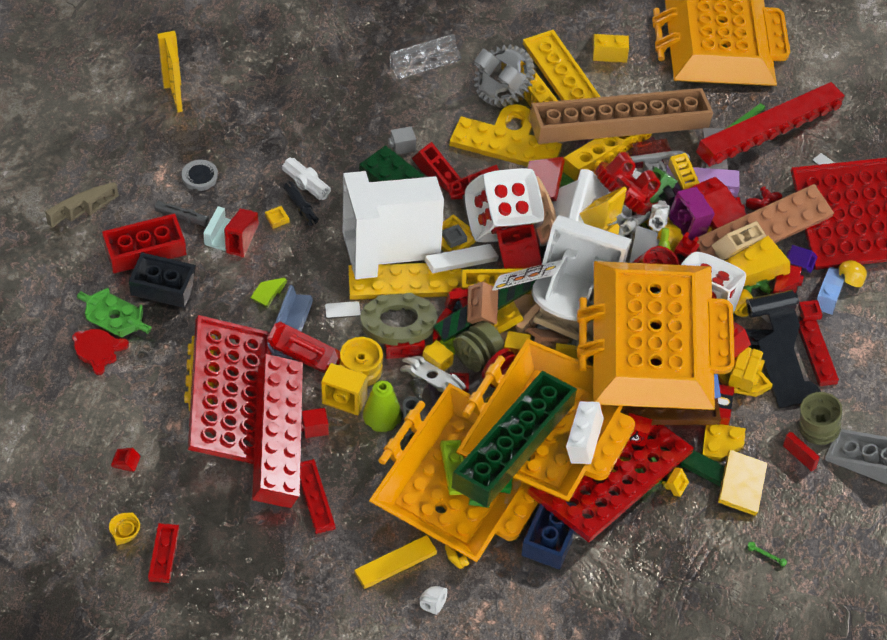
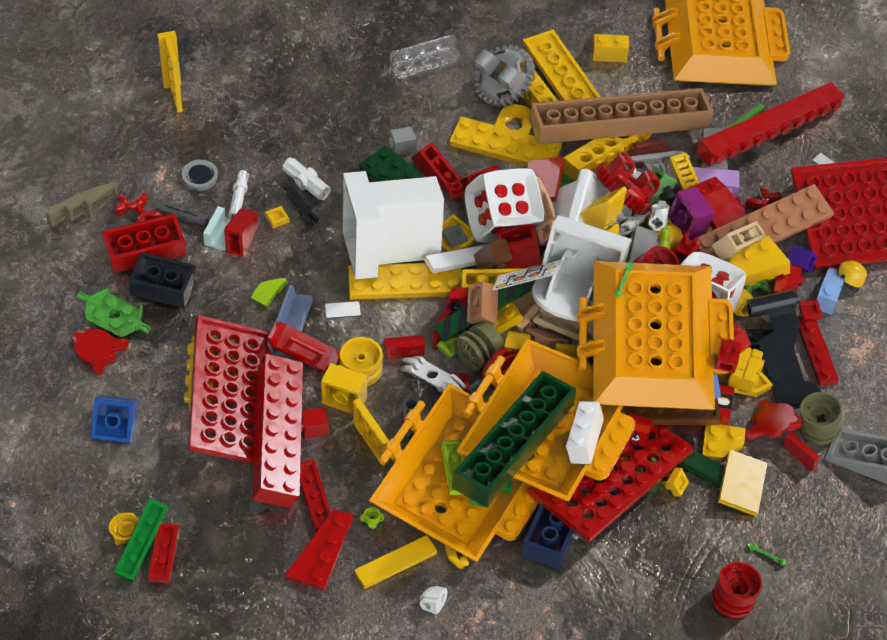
(114, 418): none -> blue slope
(123, 205): none -> red piece
(126, 459): red slope -> none
(141, 540): none -> green plate
(239, 189): none -> white pin
(320, 555): none -> red wing
(369, 429): none -> yellow tile
(372, 512): none -> lime plate
(382, 408): lime cone -> none
(385, 334): olive plate -> none
(438, 355): yellow brick -> none
(493, 255): none -> reddish brown brick
(629, 266): none -> bright green hinge
(728, 356): none -> red brick
(737, 589): none -> red wheel
(773, 420): none -> red tile

